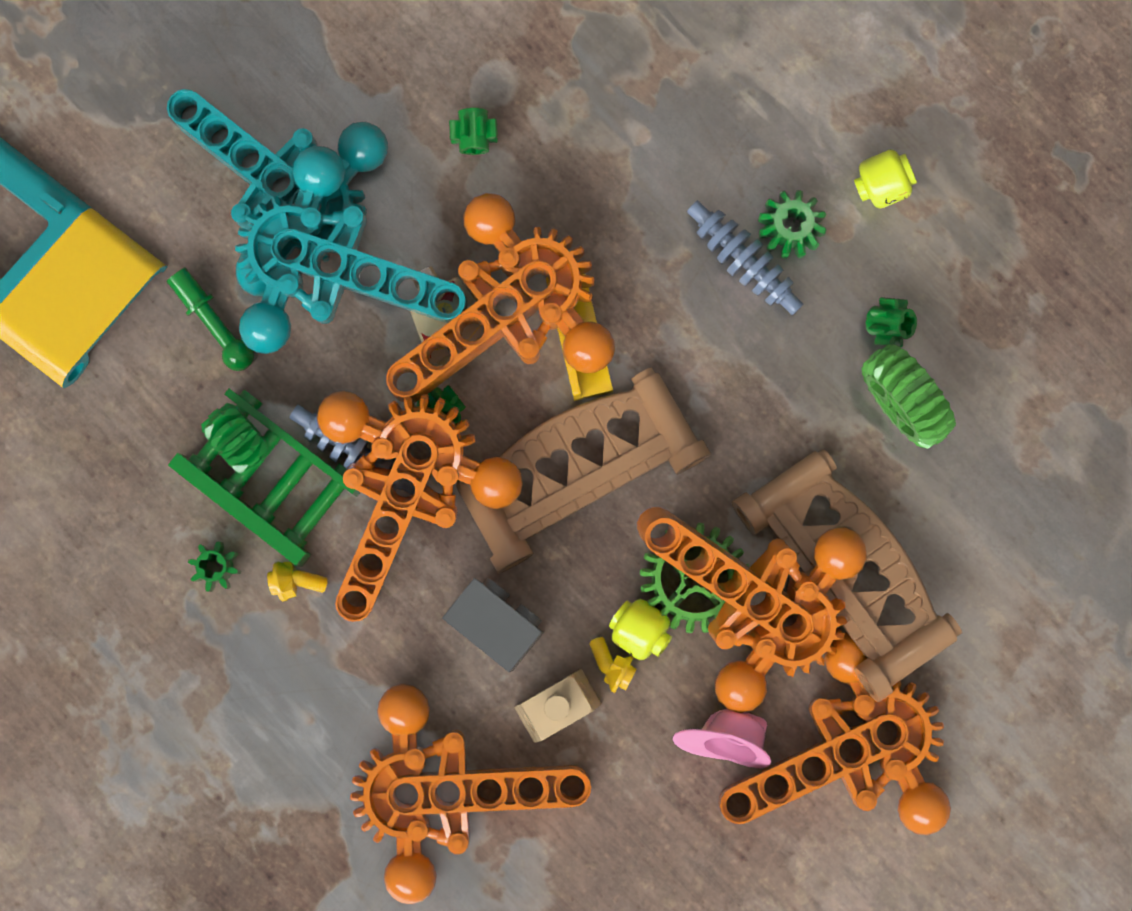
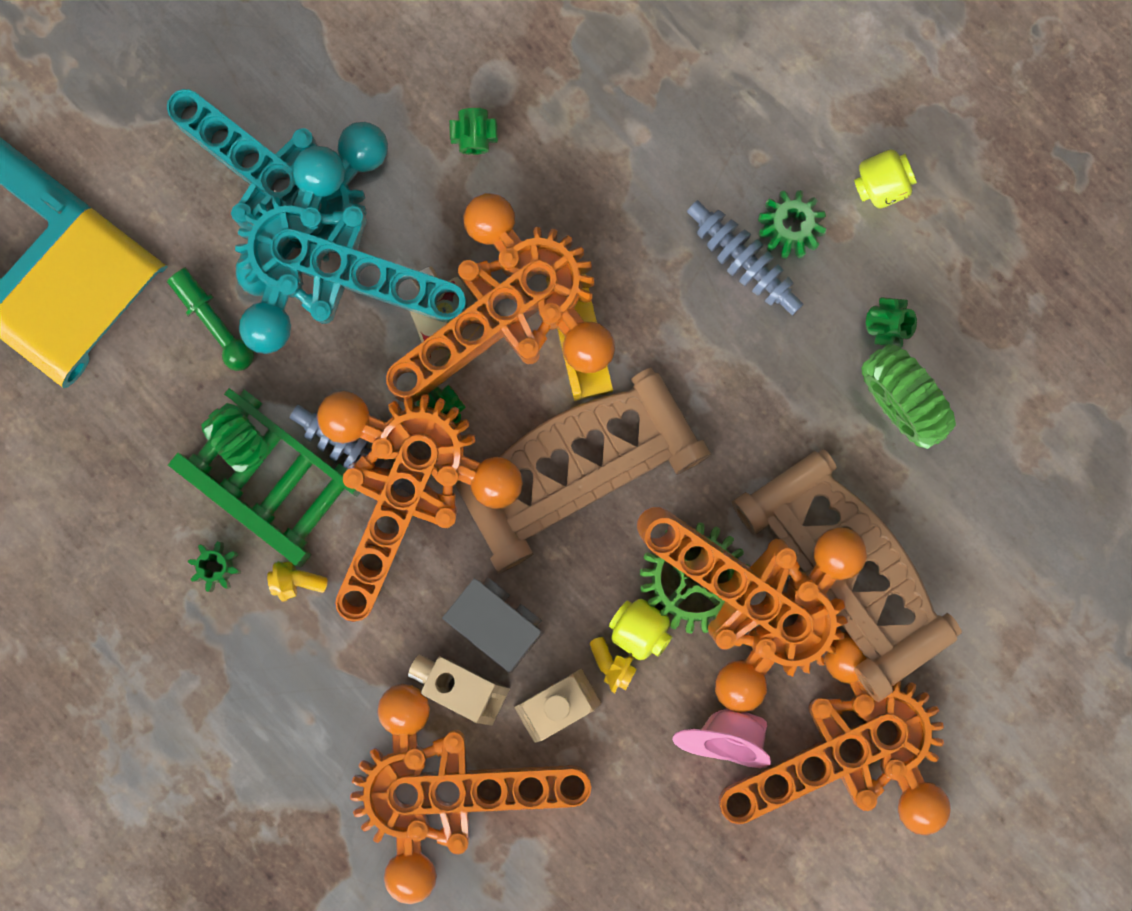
(472, 693): none -> tan torso

